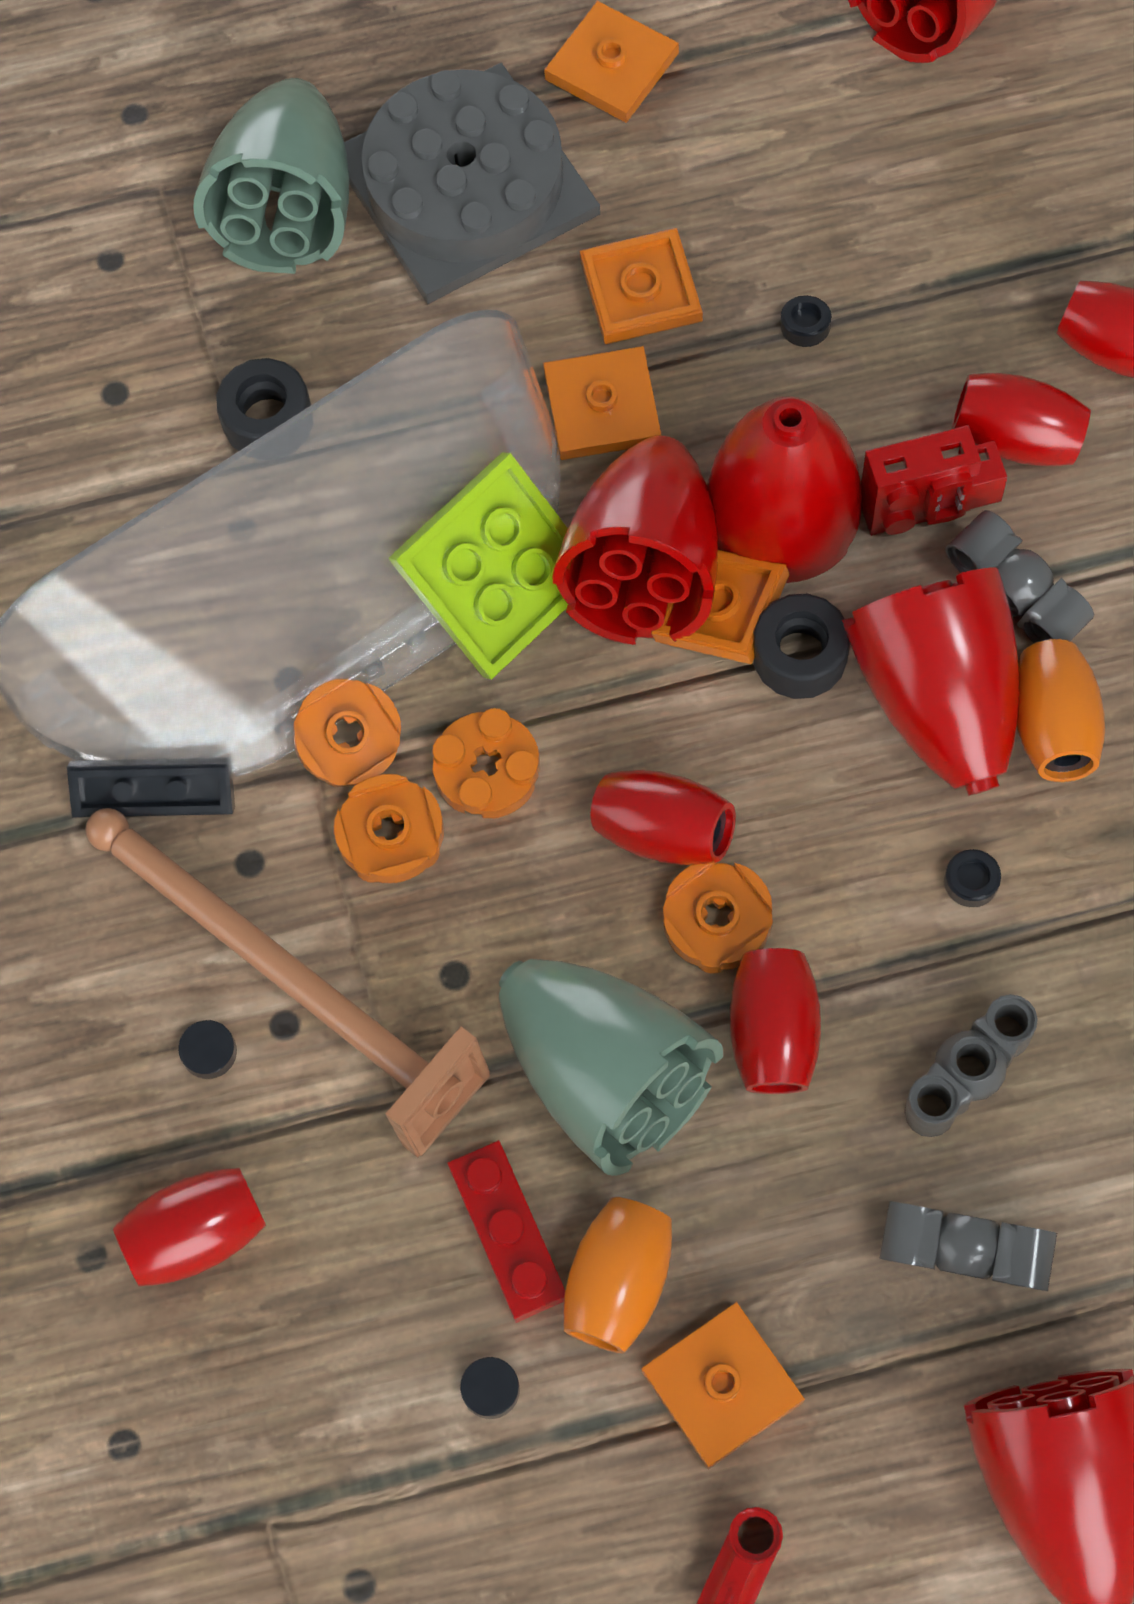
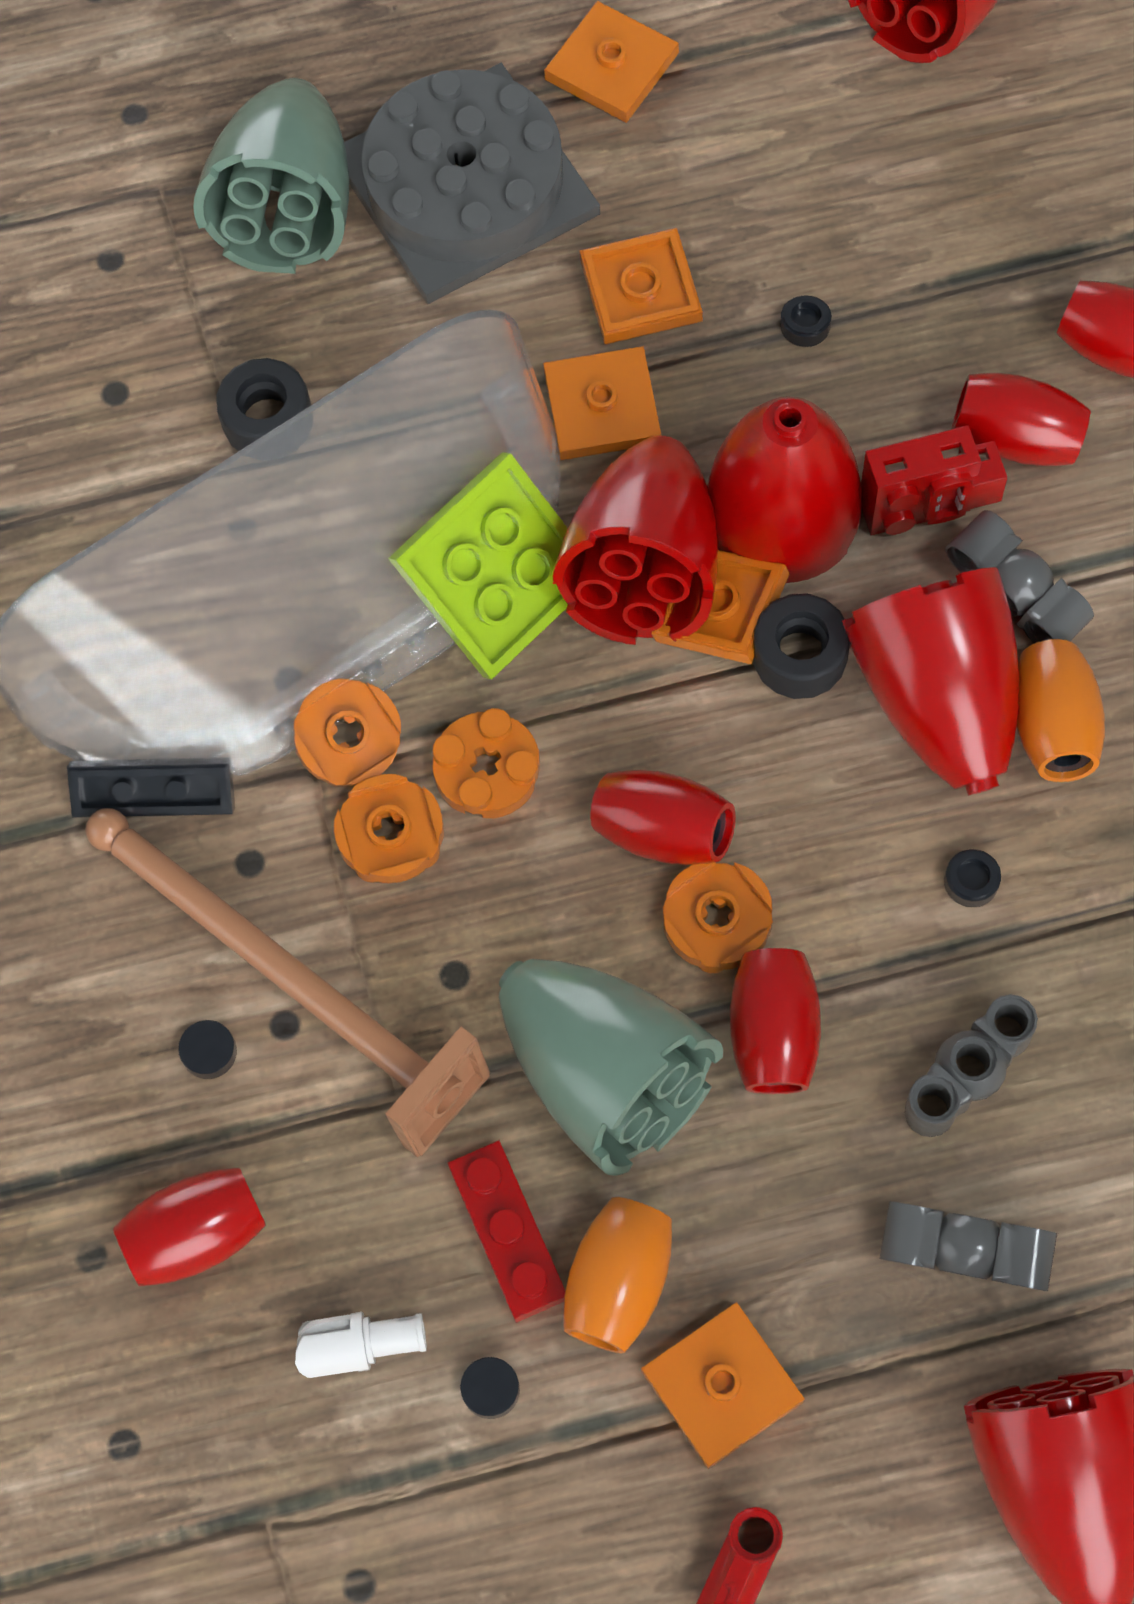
(354, 1341): none -> white arm

